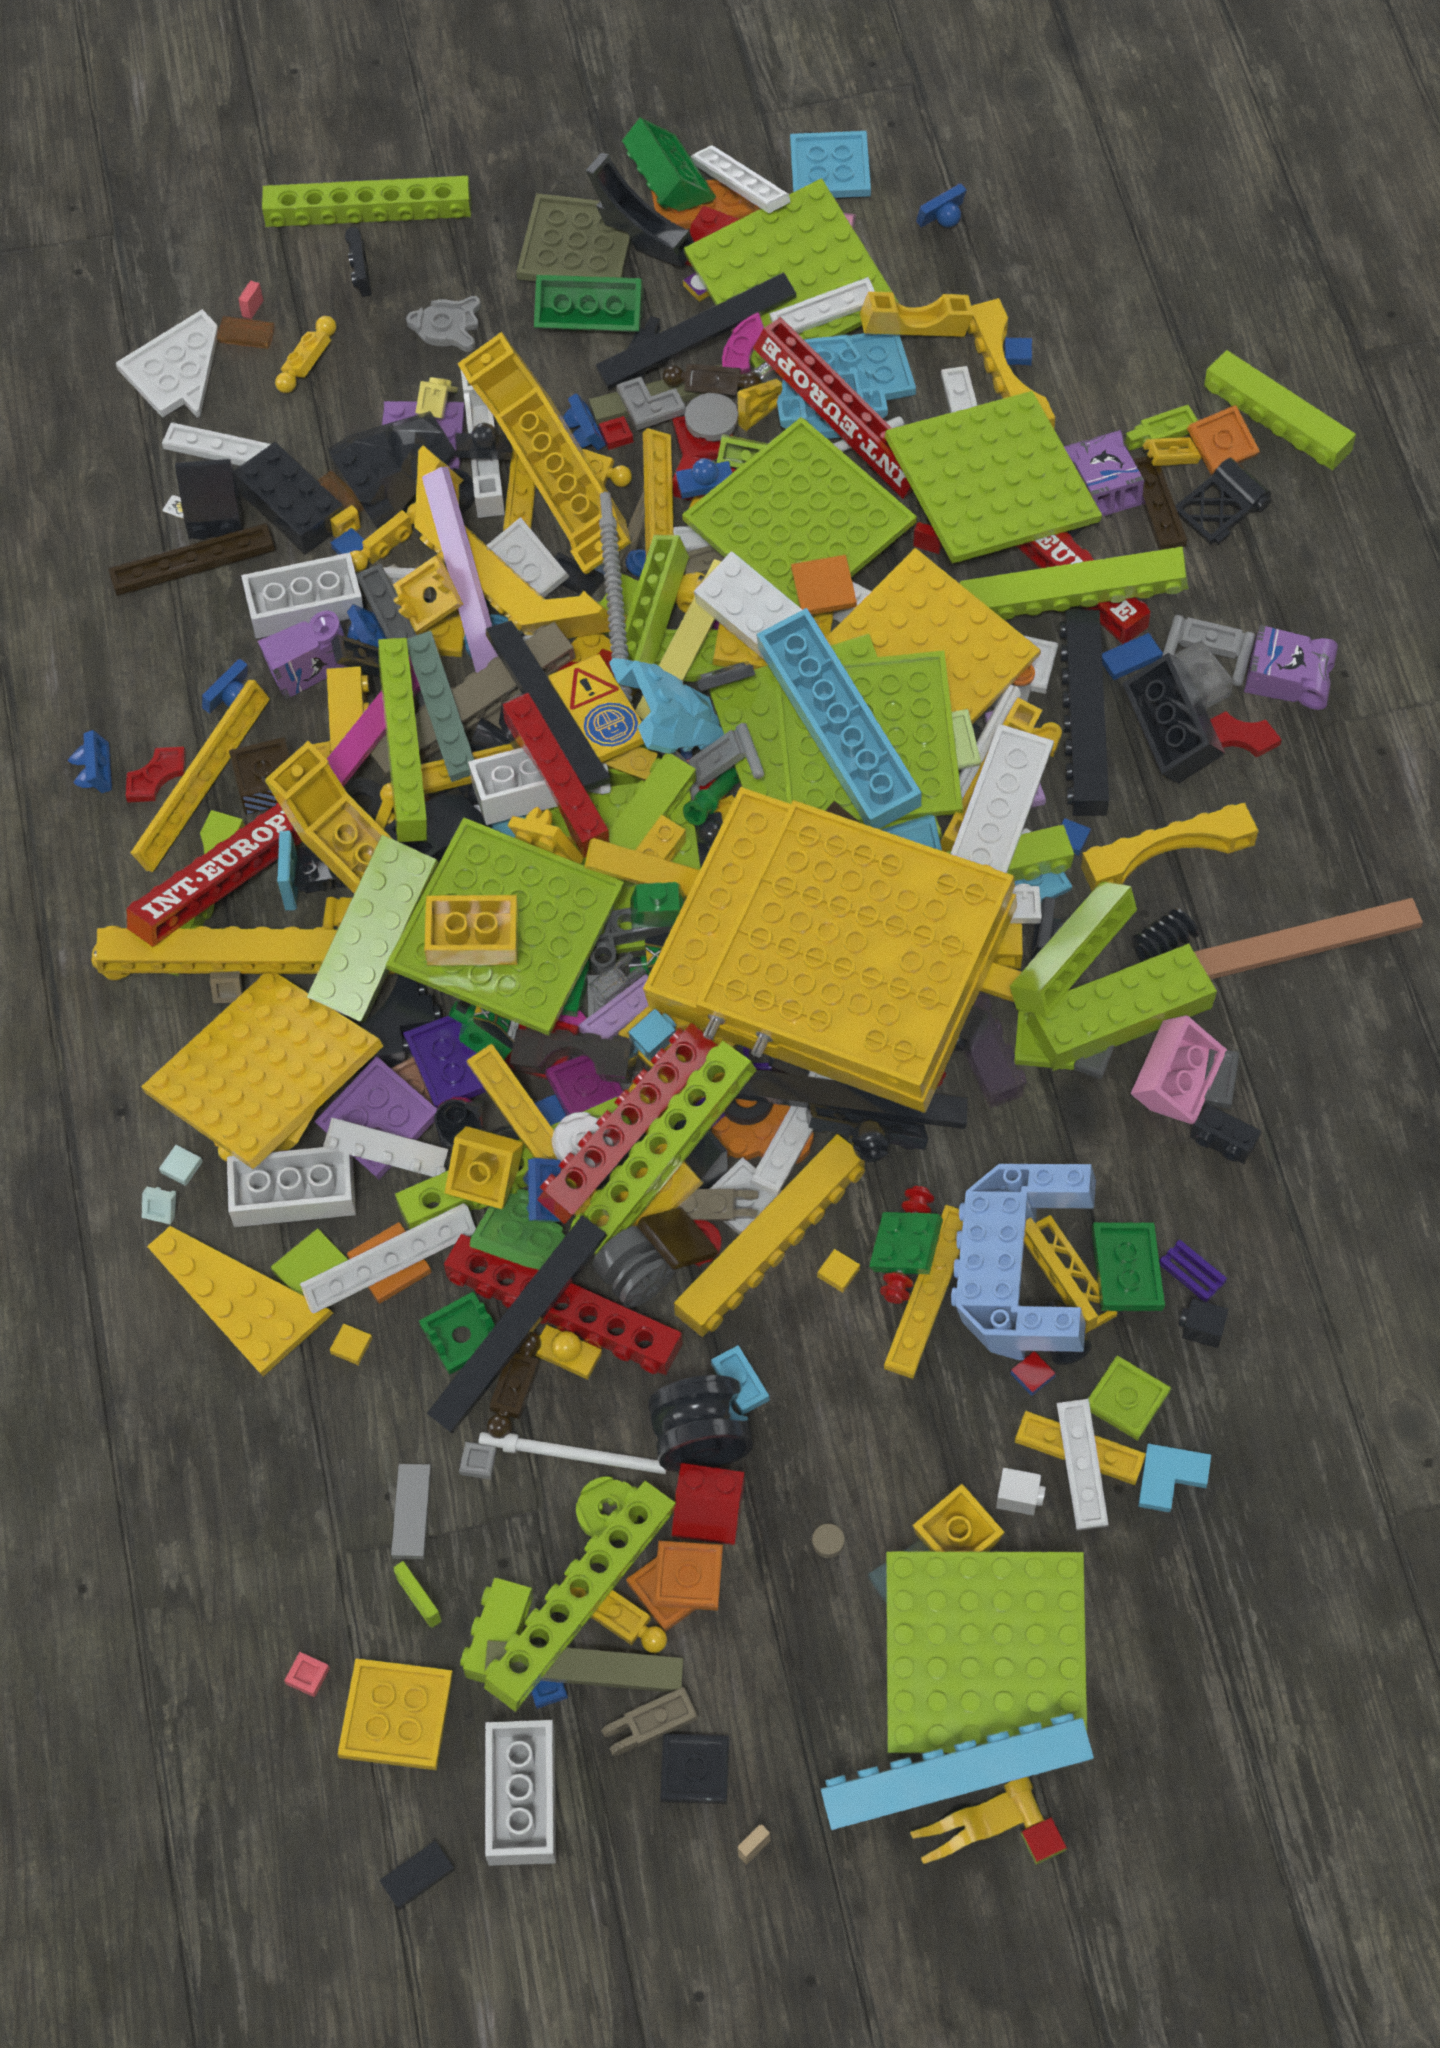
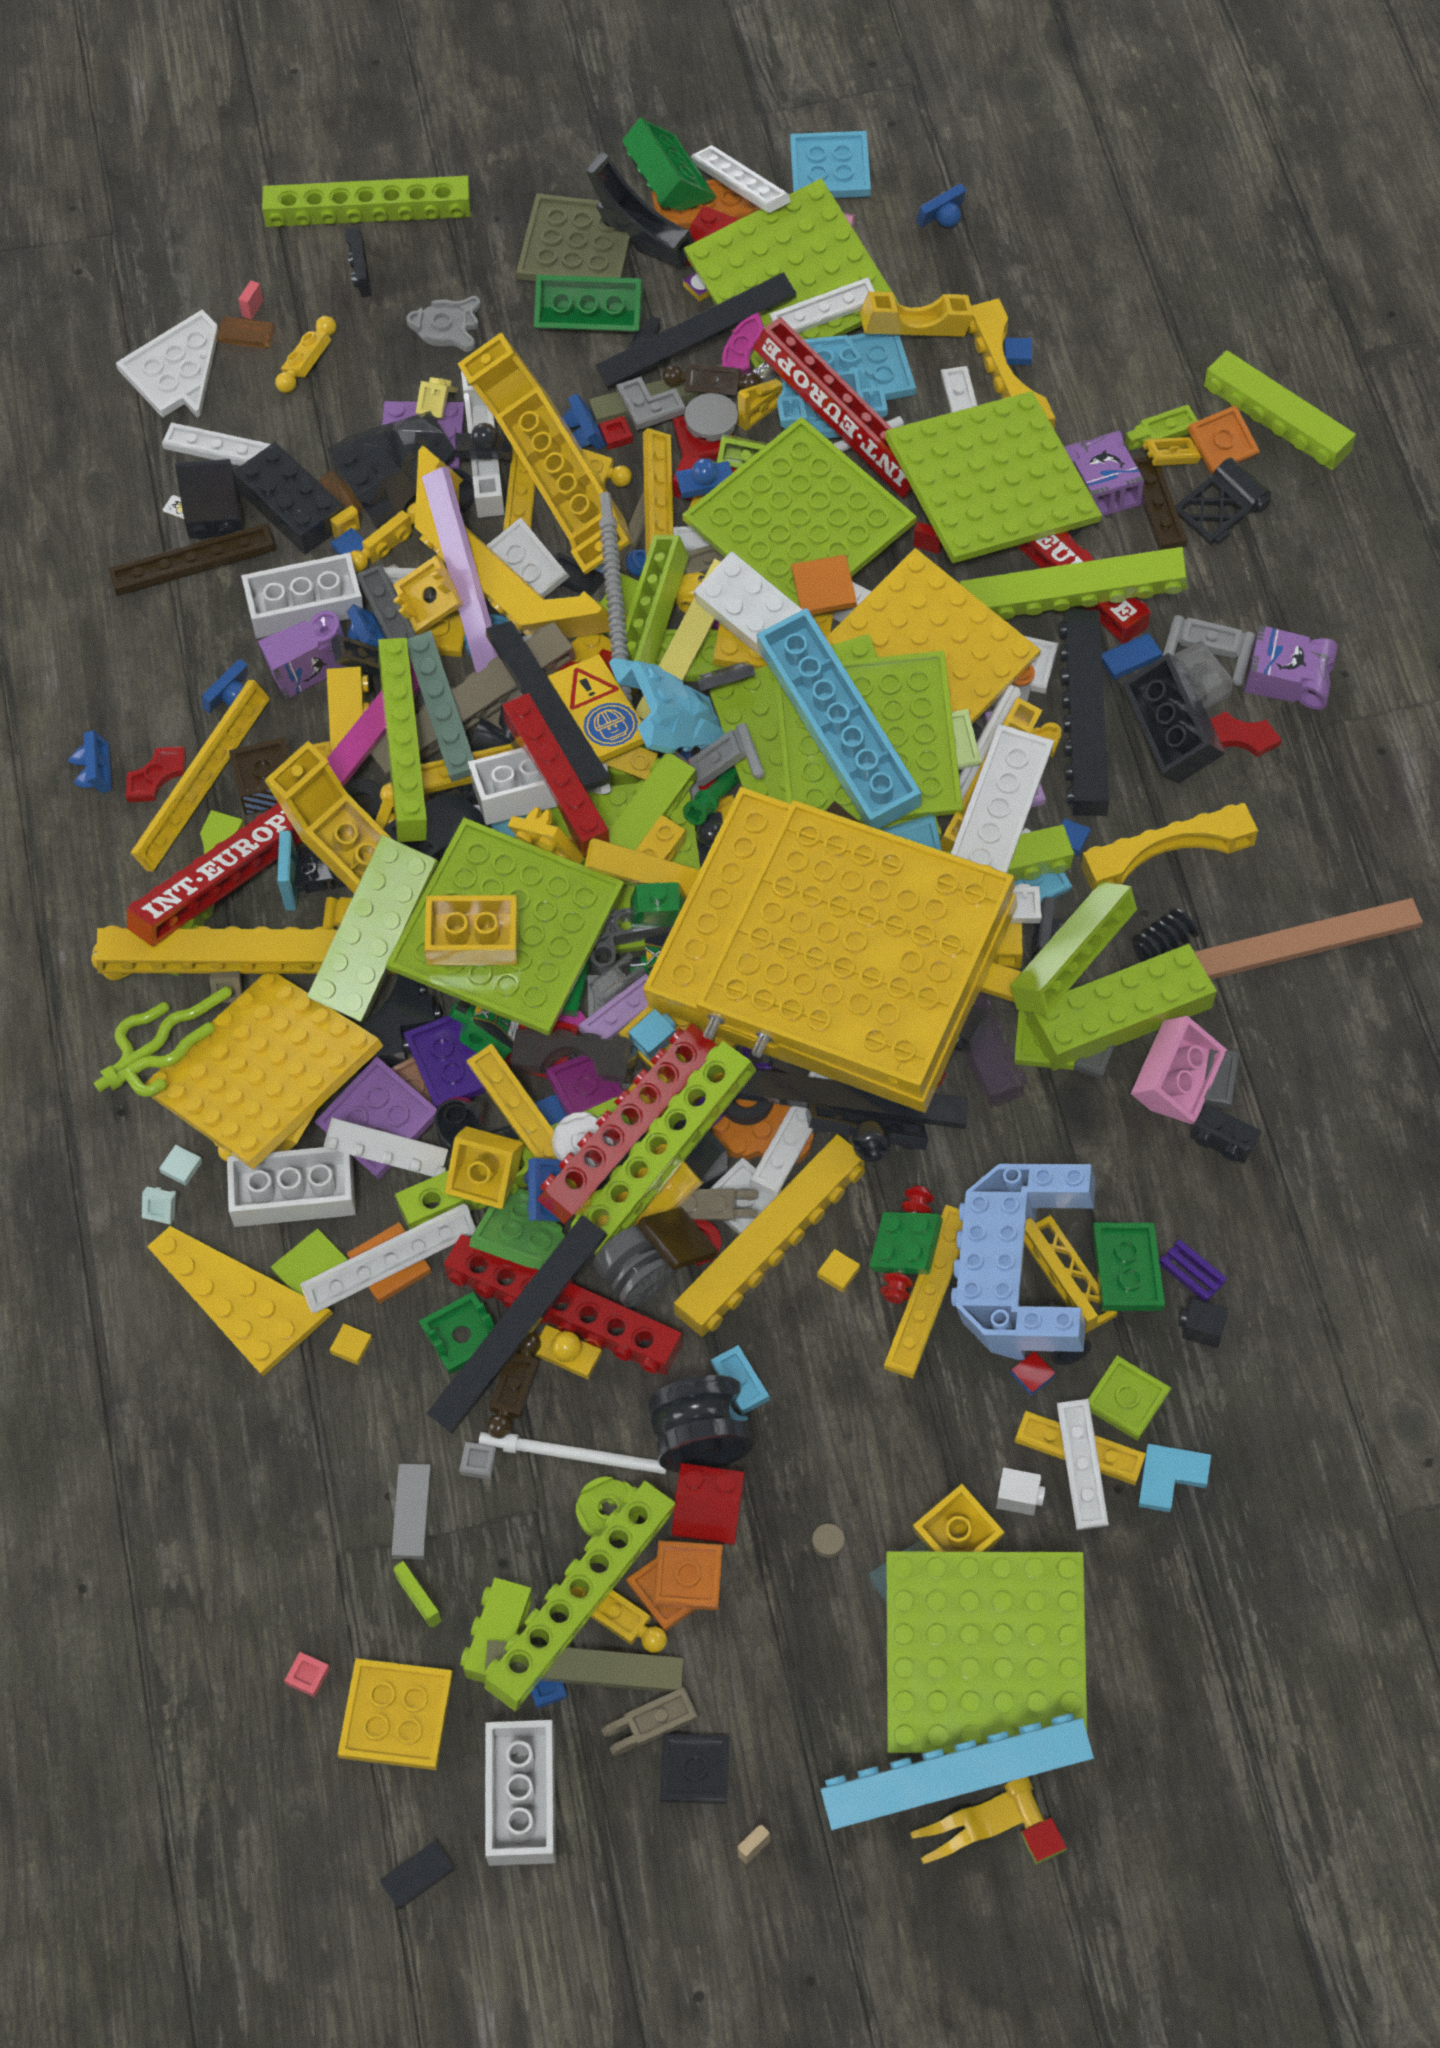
(136, 1061): none -> lime plant

